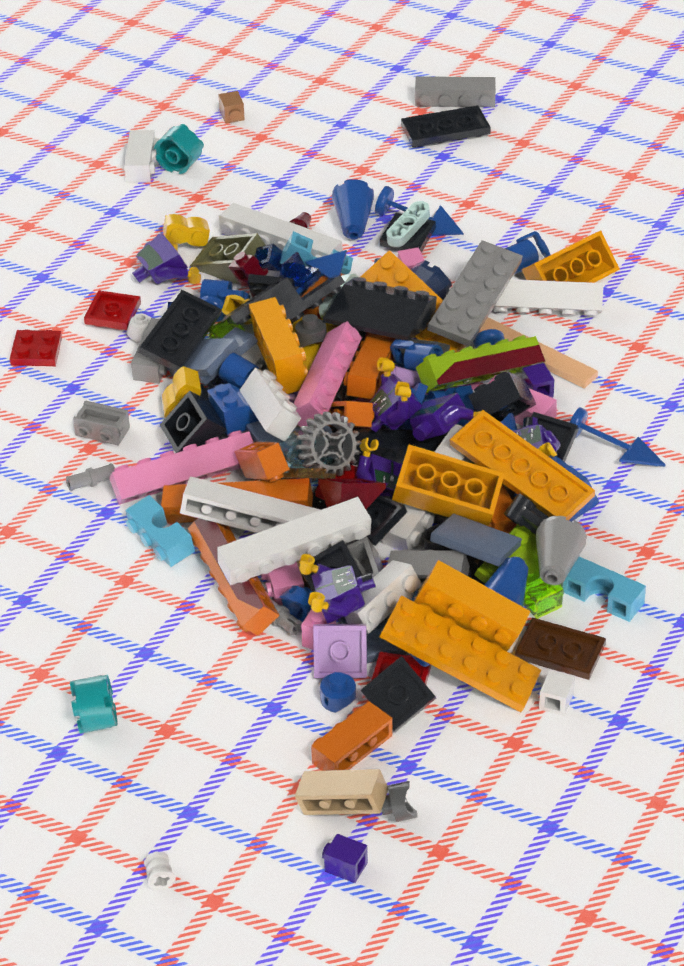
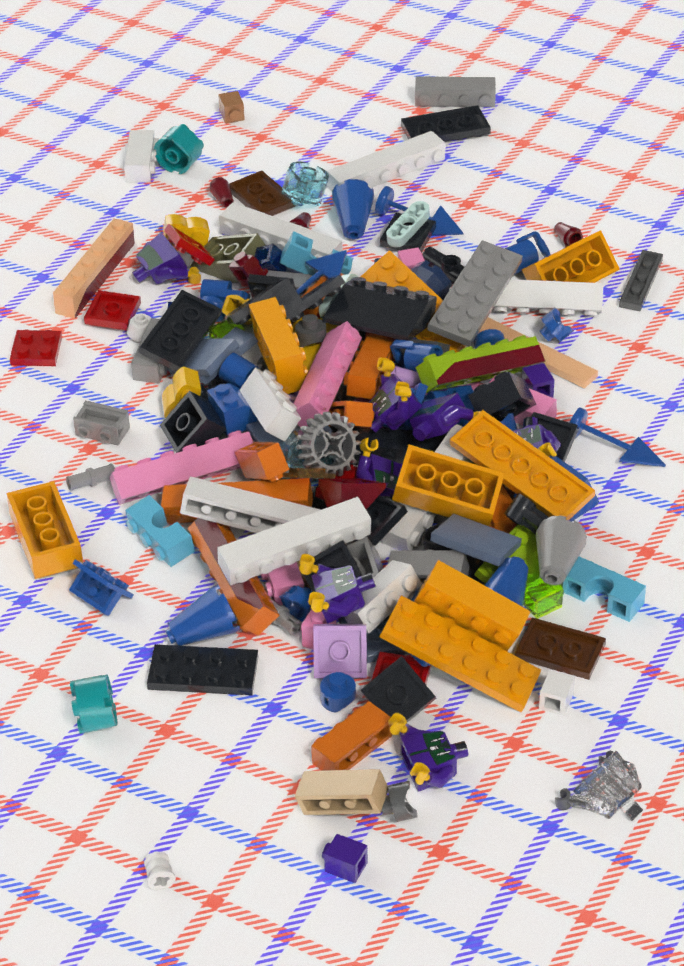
(44, 529): none -> light orange brick
(93, 268): none -> light nougat brick
(98, 587): none -> blue bracket
(184, 243): none -> red plate
(203, 620): none -> blue cone
(203, 669): none -> black plate
(221, 191): none -> dark red cone
(261, 194): none -> reddish brown tile
(303, 275): clear blue slope -> none
(305, 183): none -> clear light blue brick
(391, 161): none -> white brick
(427, 754): none -> torso
(448, 264): none -> black piece
(554, 326): none -> blue piece
(568, 233): none -> dark red cone
(606, 789): none -> clear torso
(641, 280): none -> dark grey tile

